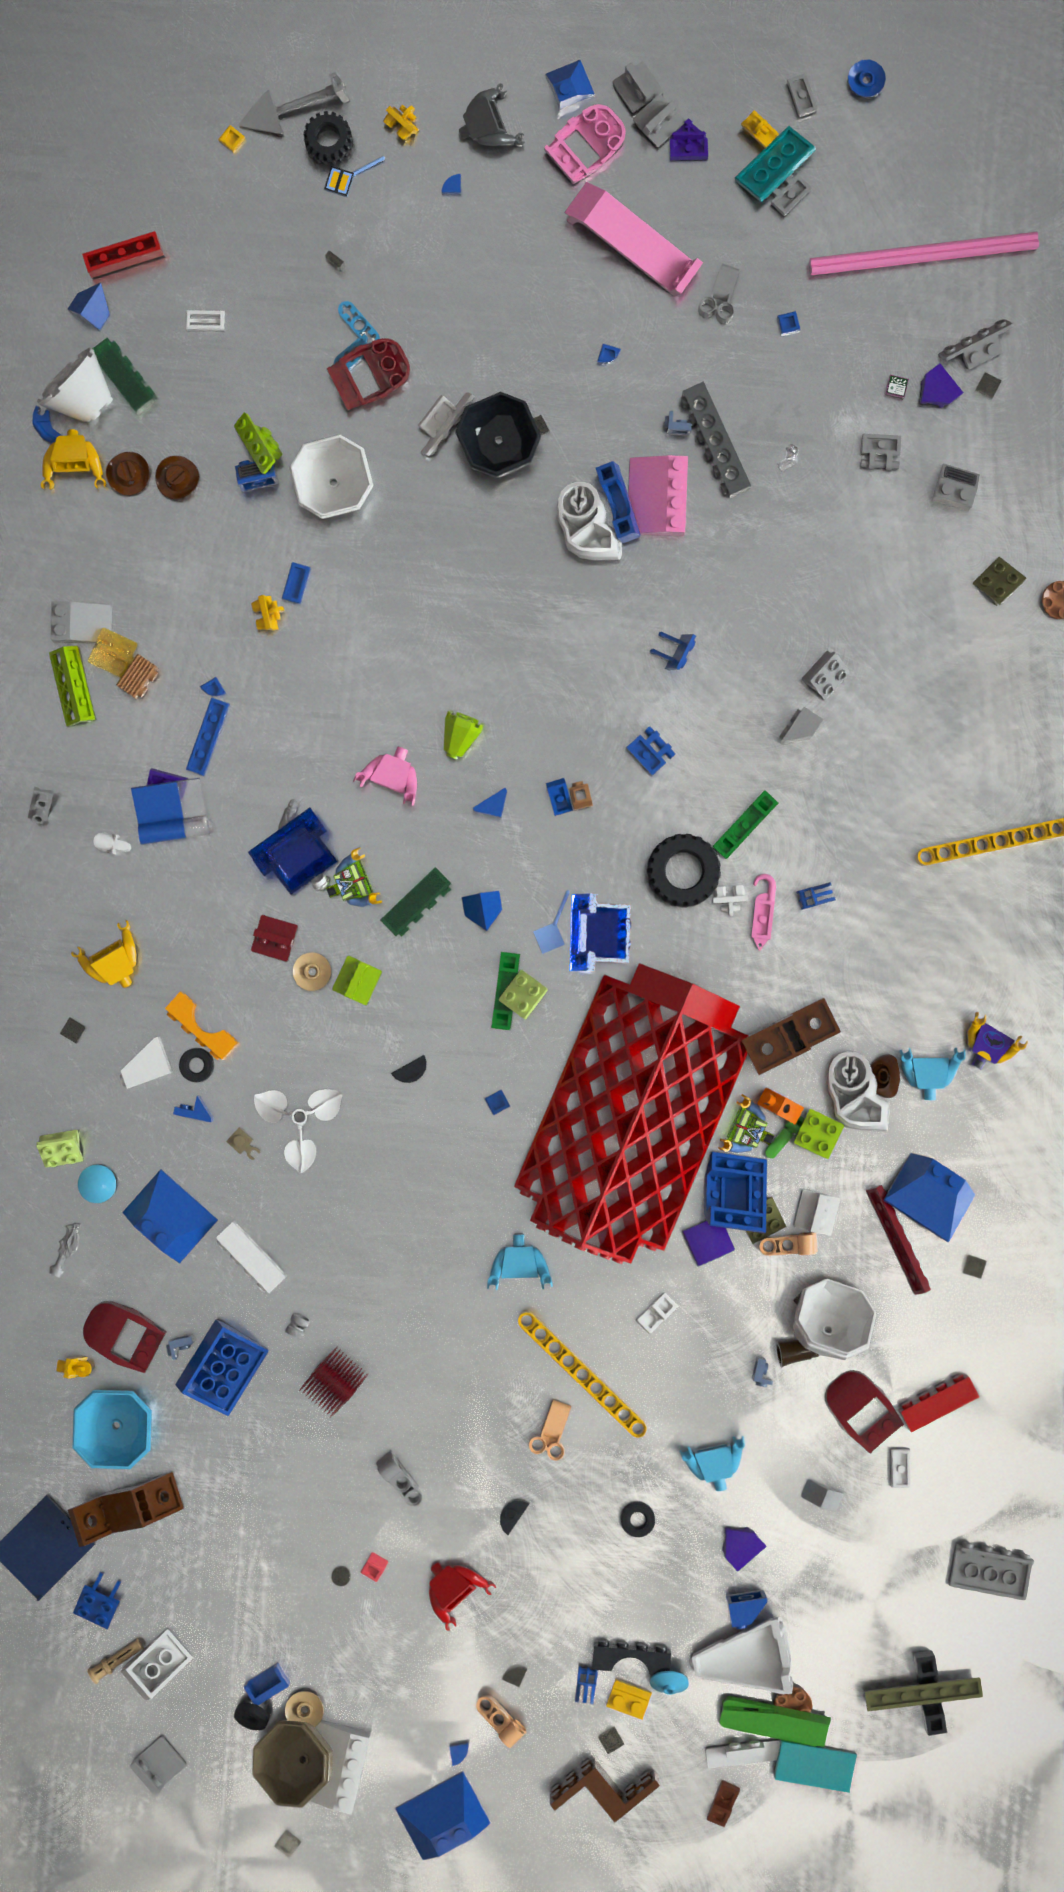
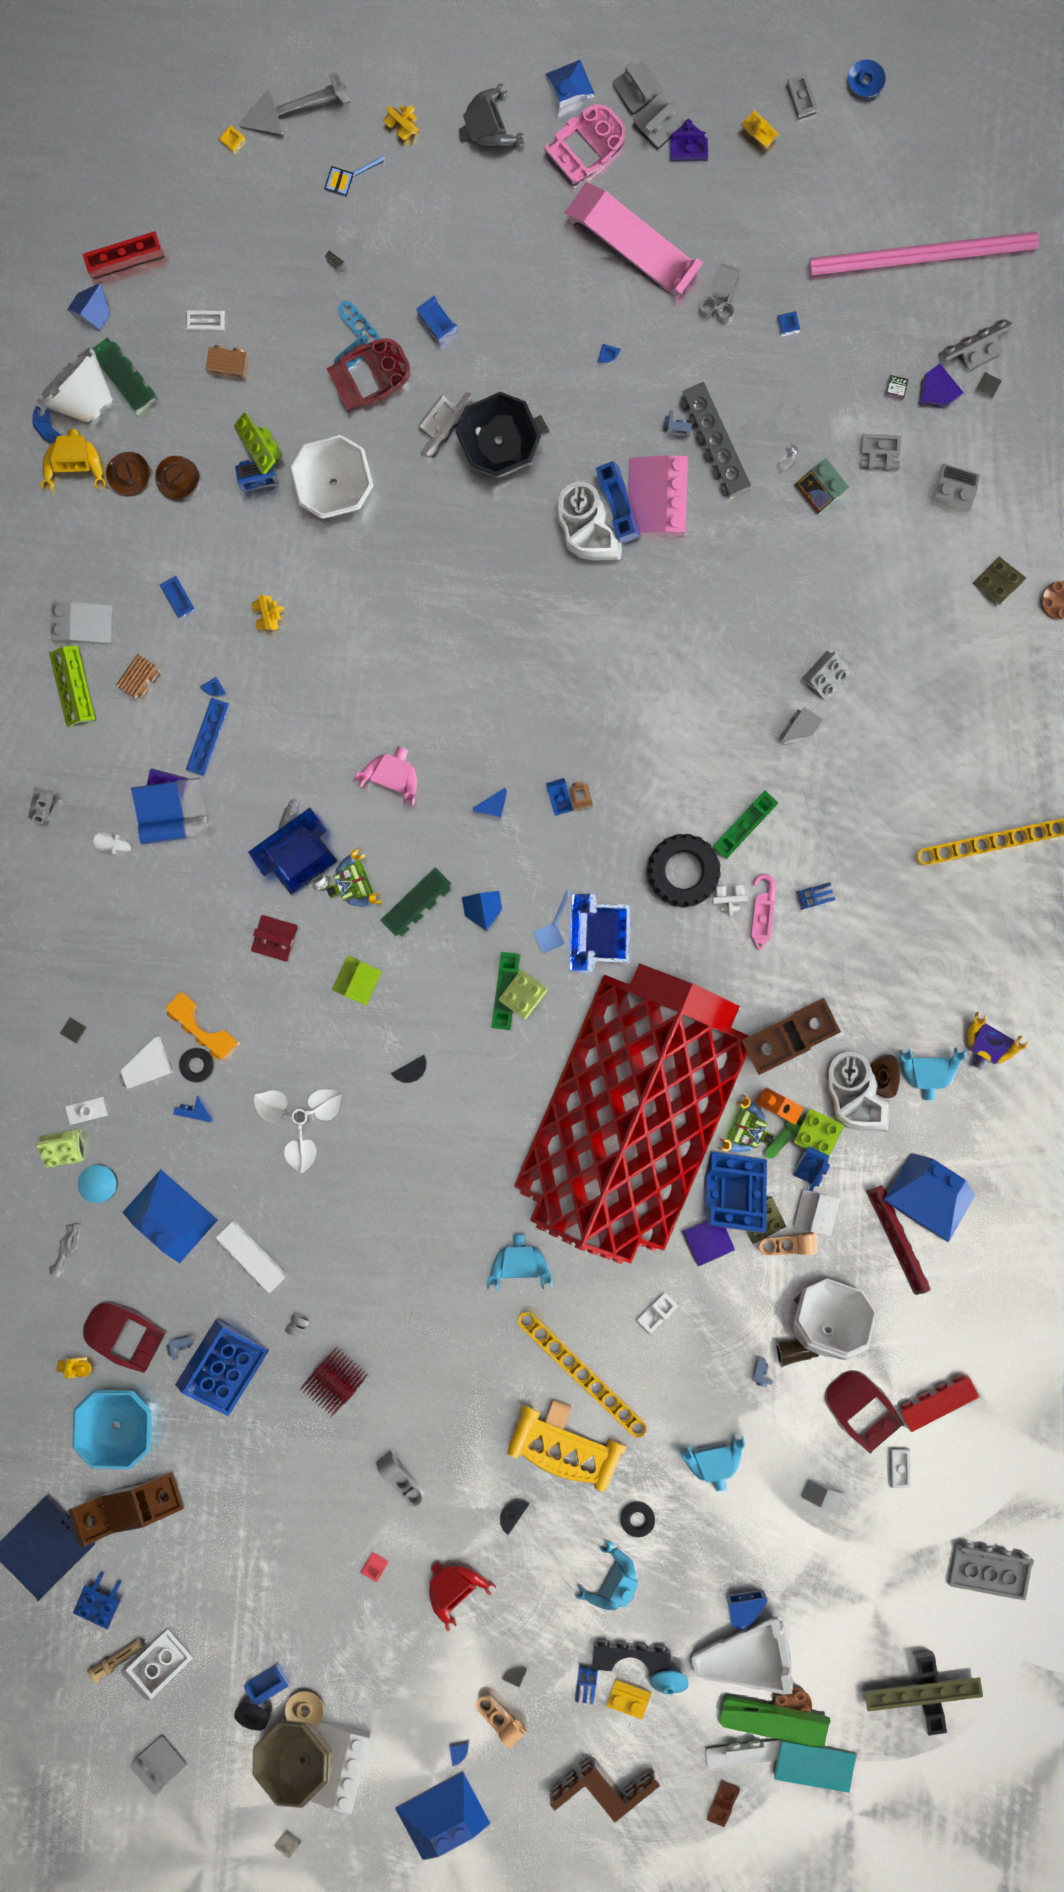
(86, 1110): none -> white plate
(112, 652): clear yellow bracket -> none
(113, 962): yellow torso -> none
(177, 597): none -> blue tile
(227, 362): none -> medium nougat brick
(241, 1142): dark tan plate -> none
(296, 583): blue tile -> none
(302, 967): tan dish -> none
(328, 123): black tyre -> none
(340, 1575): clear smoke tile -> none
(436, 319): none -> blue panel
(452, 185): blue tile -> none
(460, 733): lime cone -> none
(497, 1102): blue tile -> none
(604, 1457): none -> yellow piece
(611, 1740): clear smoke tile -> none
(619, 1585): none -> medium azure torso
(646, 755): blue plate -> none
(685, 644): blue plate -> none
(741, 1546): dark purple slope -> none
(775, 163): teal tile -> none
(790, 195): light grey plate -> none
(812, 1166): none -> blue bracket
(821, 486): none -> slope
(974, 1266): clear smoke tile -> none

